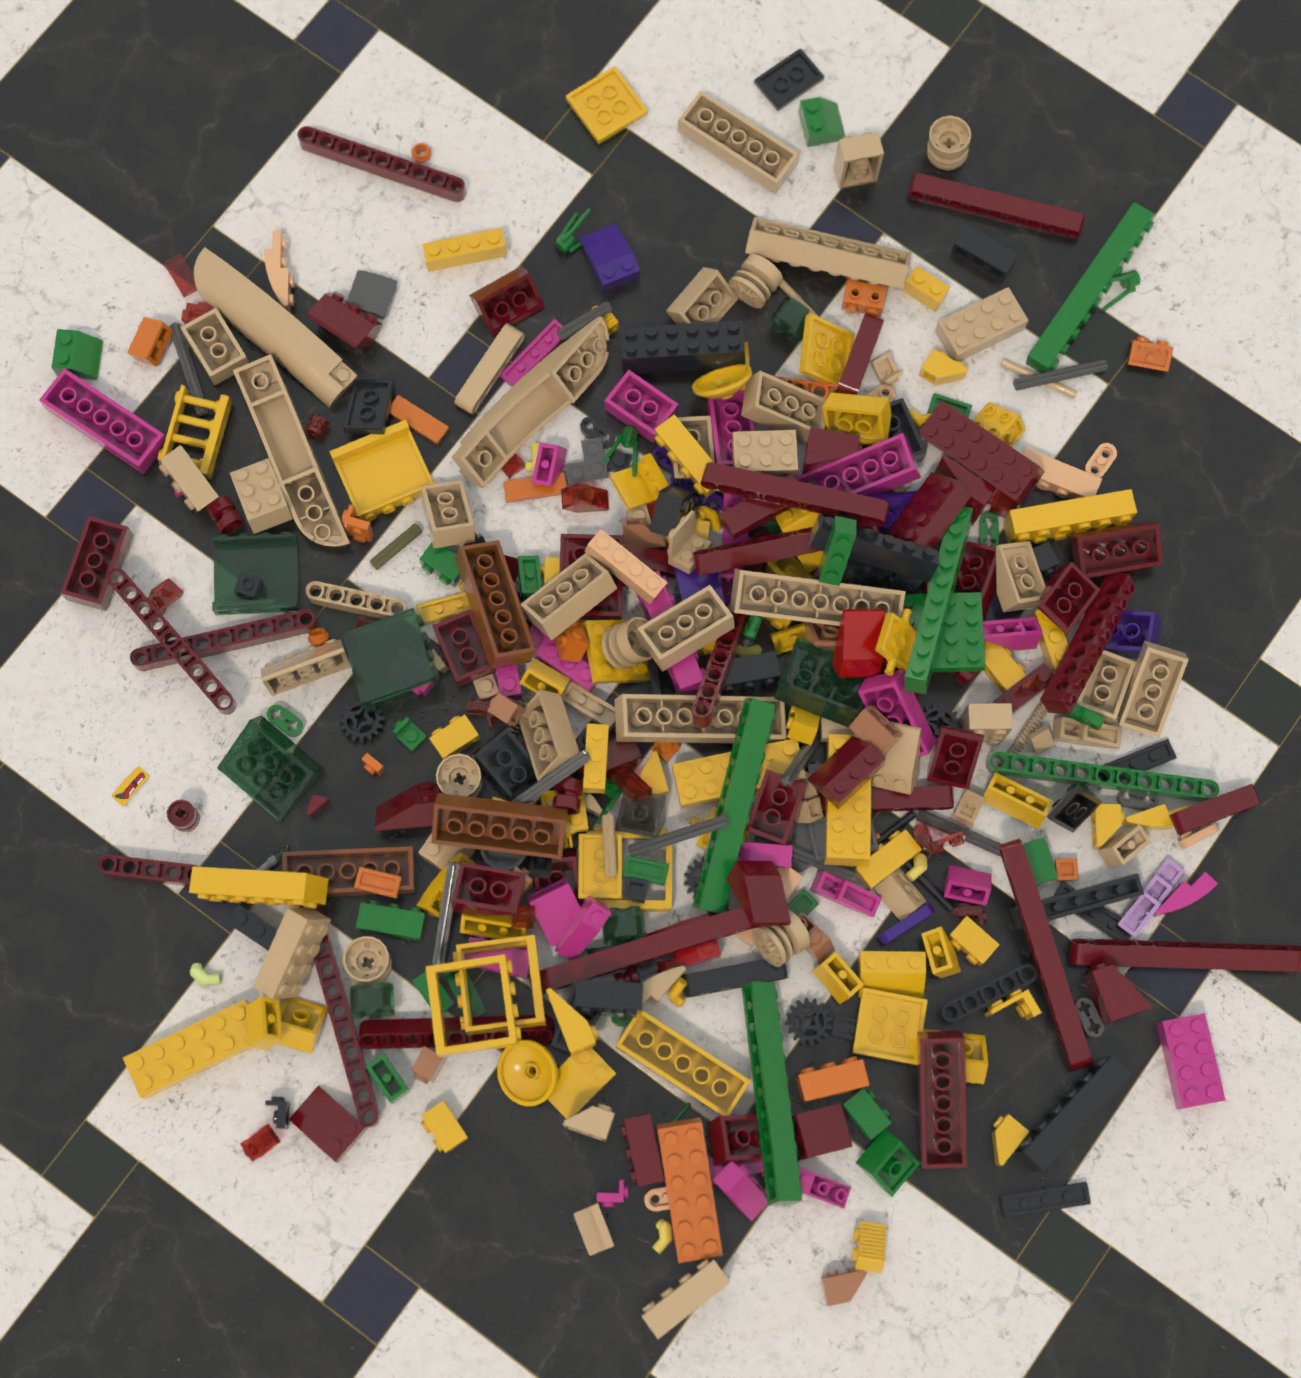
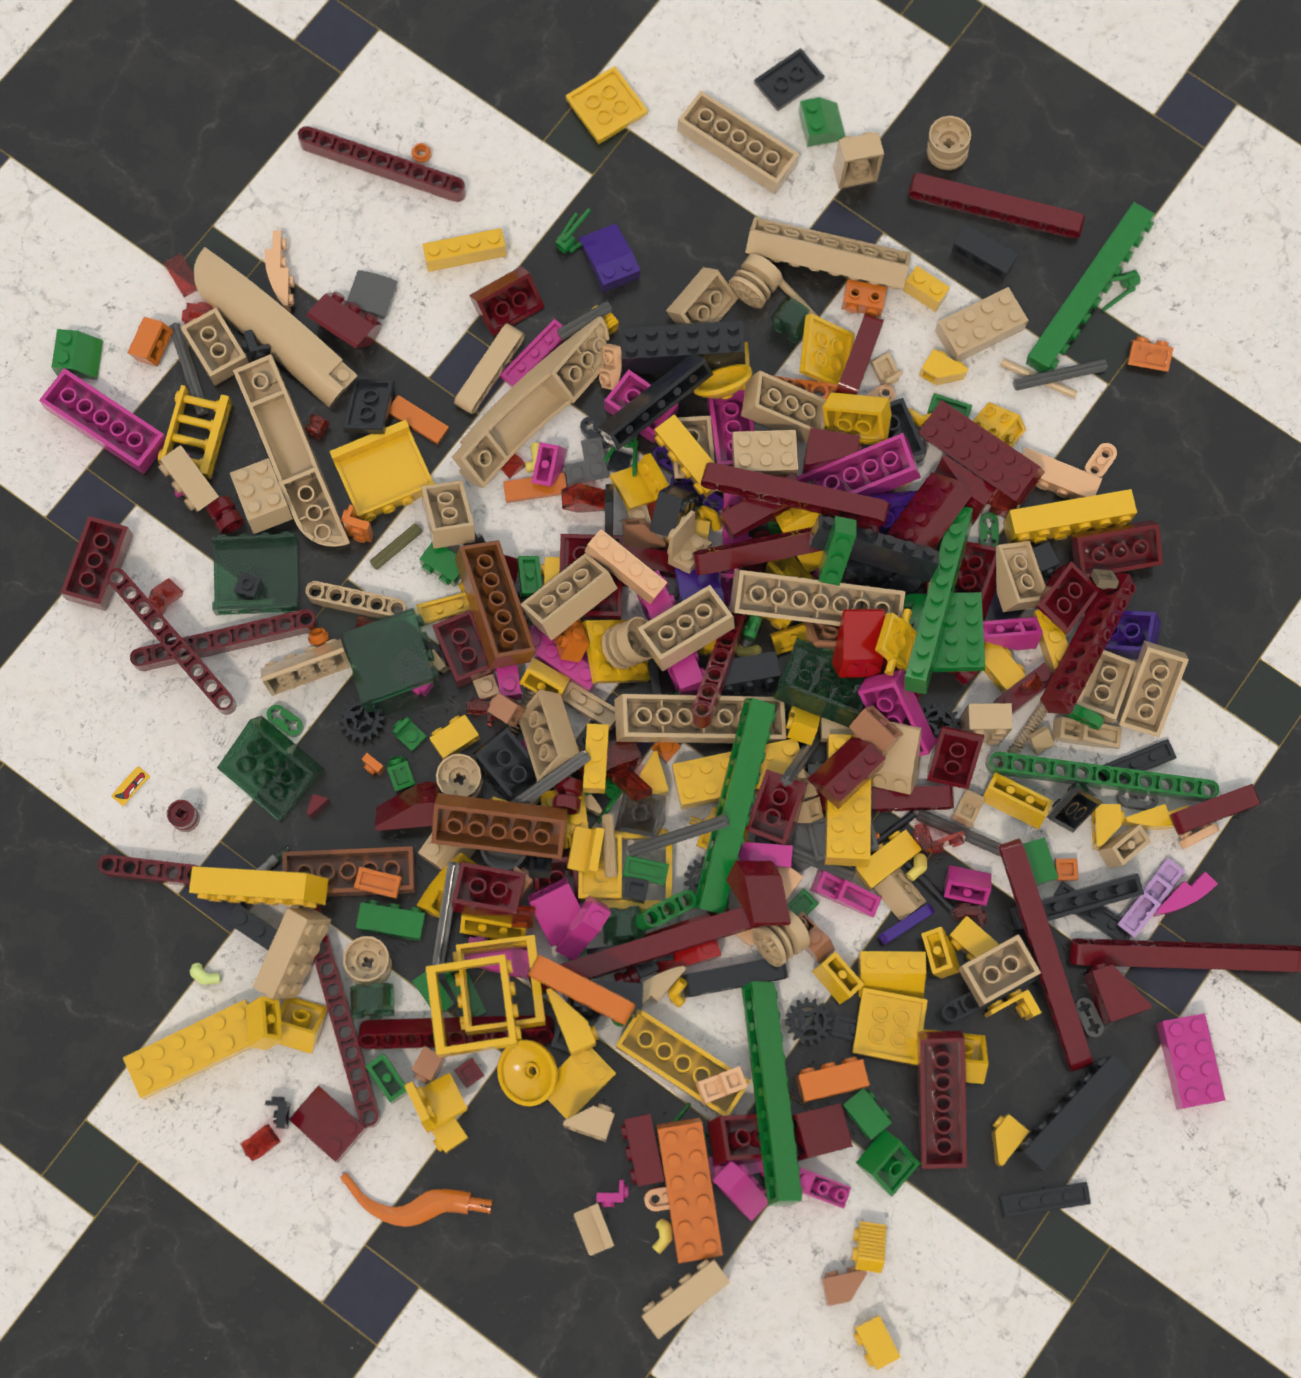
(253, 351): none -> black bracket
(400, 772): none -> green bracket
(423, 1207): none -> orange animal
(437, 1101): none -> yellow bracket
(469, 1073): none -> dark red plate
(581, 990): none -> orange beam
(585, 849): none -> yellow panel
(609, 505): none -> black tile
(611, 372): none -> light nougat slope
(655, 401): none -> black brick
(657, 912): none -> green beam
(721, 1085): none -> light nougat slope
(876, 1342): none -> yellow brick
(999, 970): none -> tan brick
(1104, 579): none -> dark tan plate

